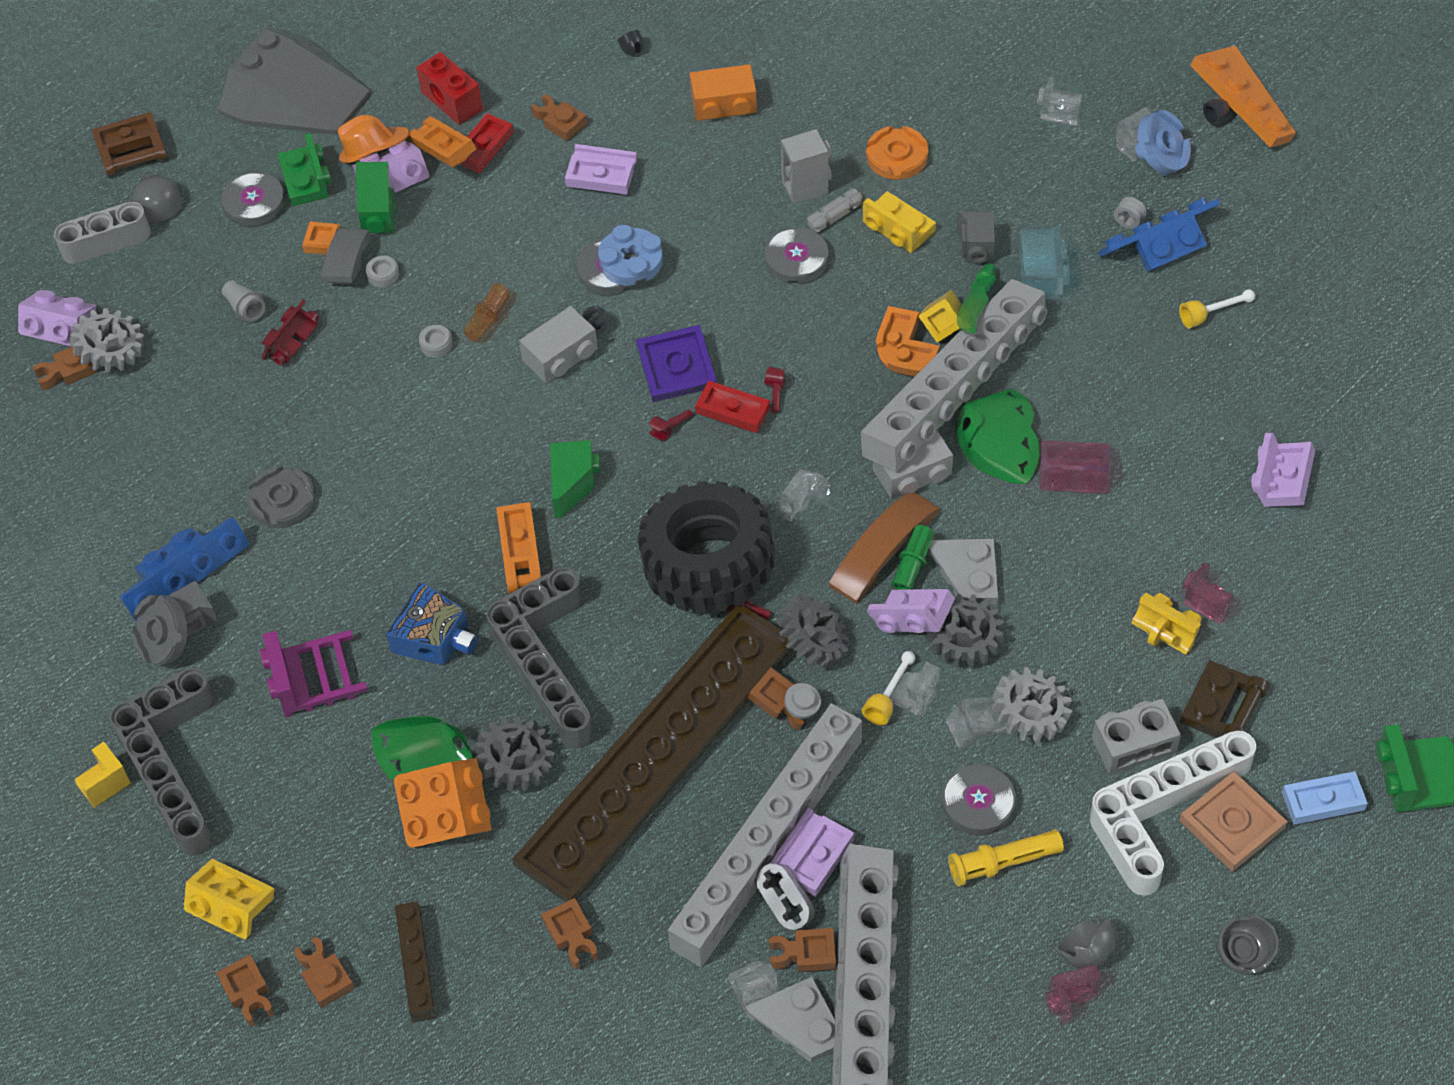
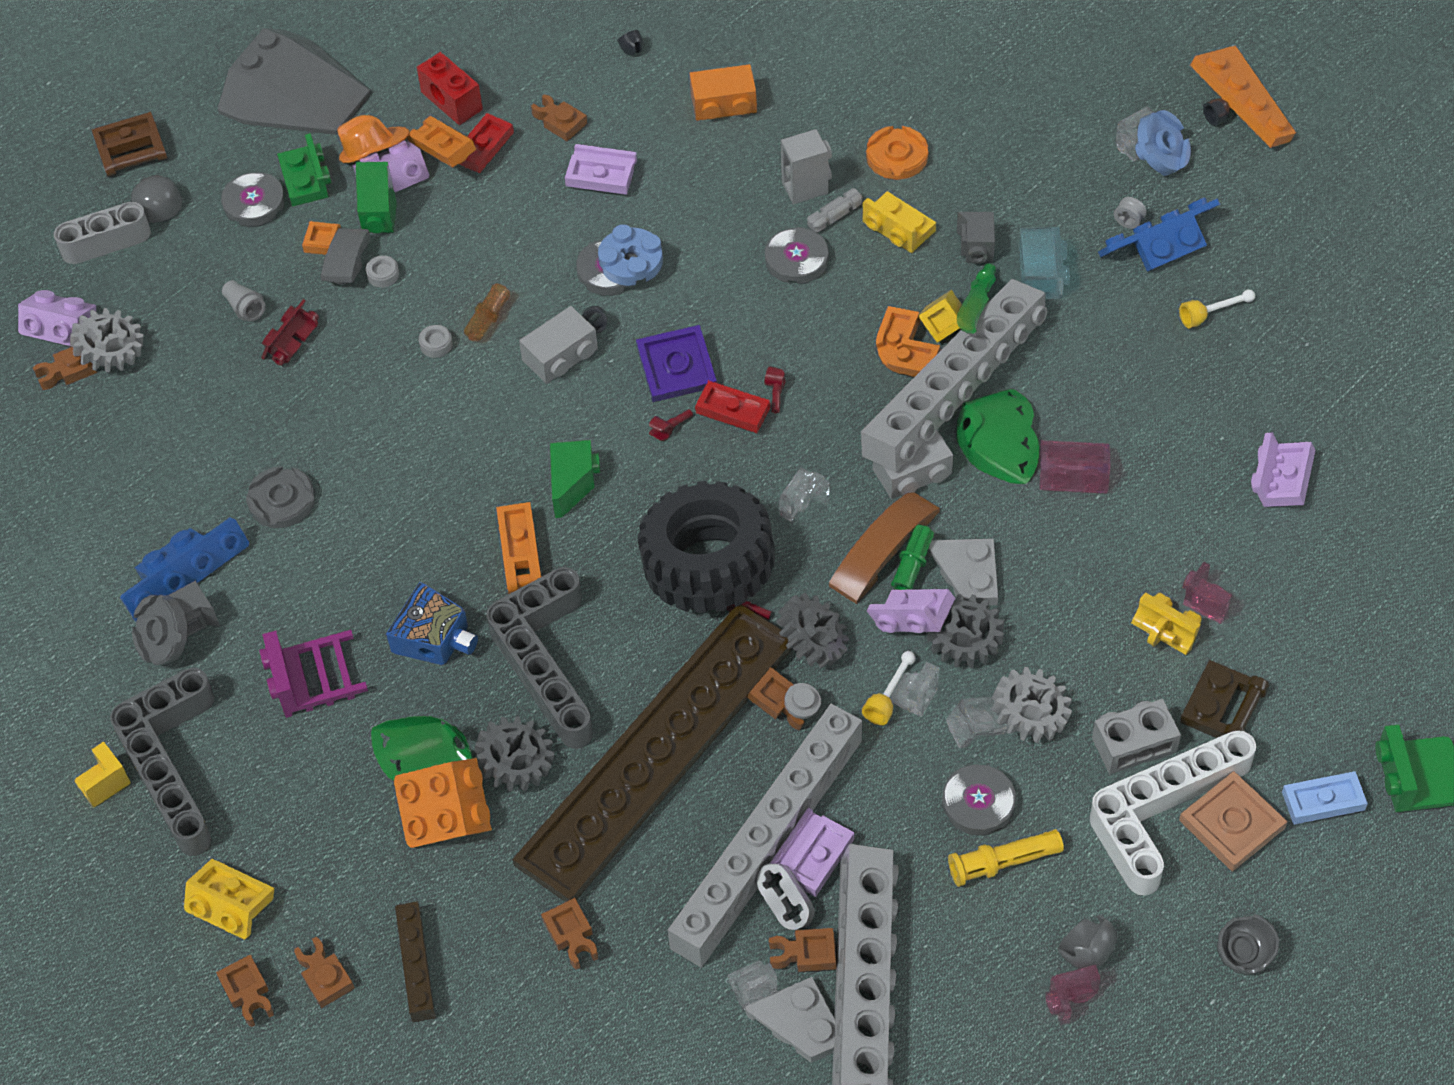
(1059, 105): clear bracket -> none

